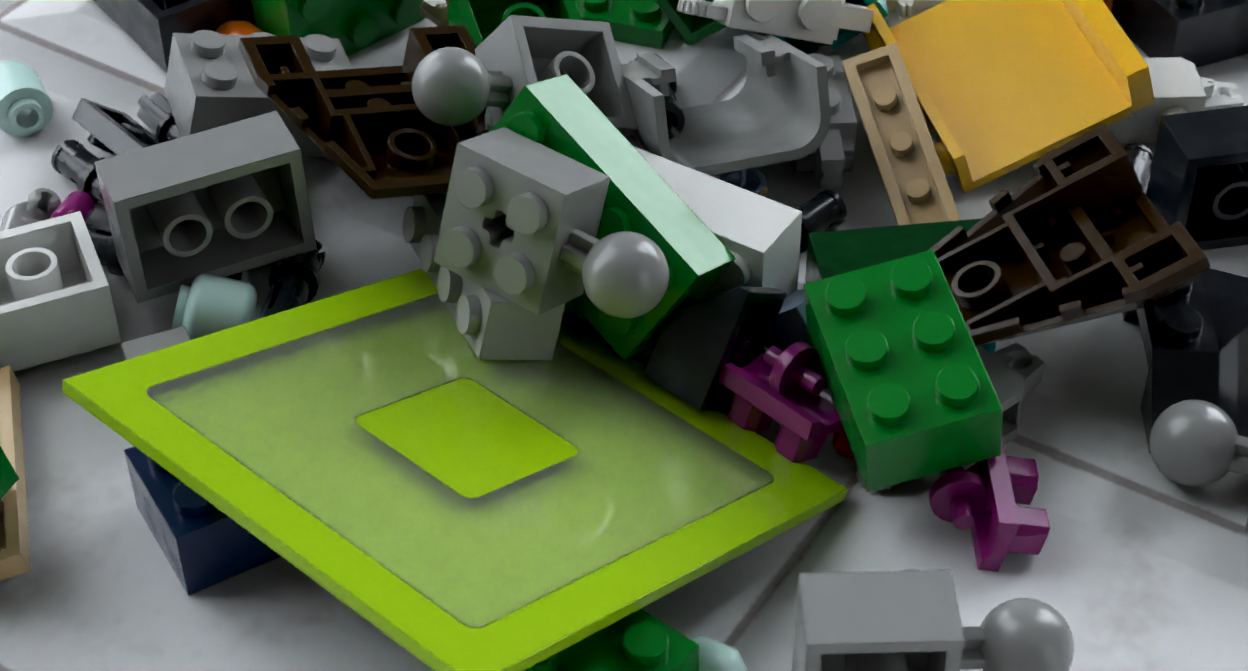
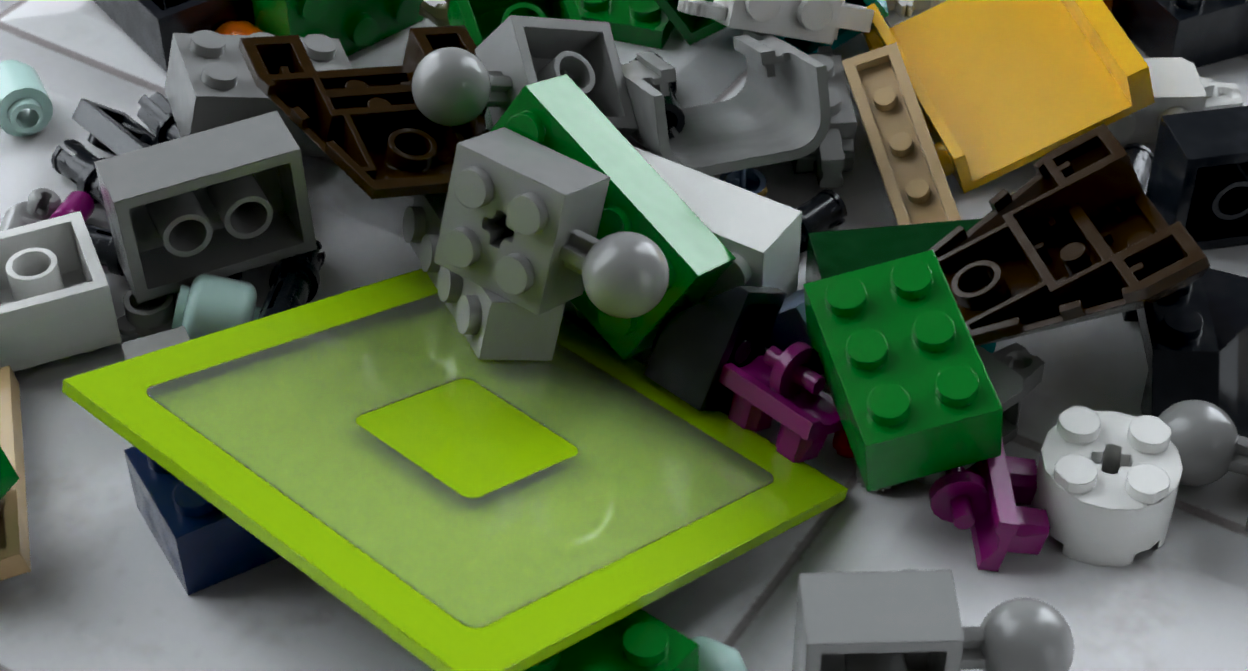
(148, 316): none -> light grey plate
(1107, 484): none -> white brick

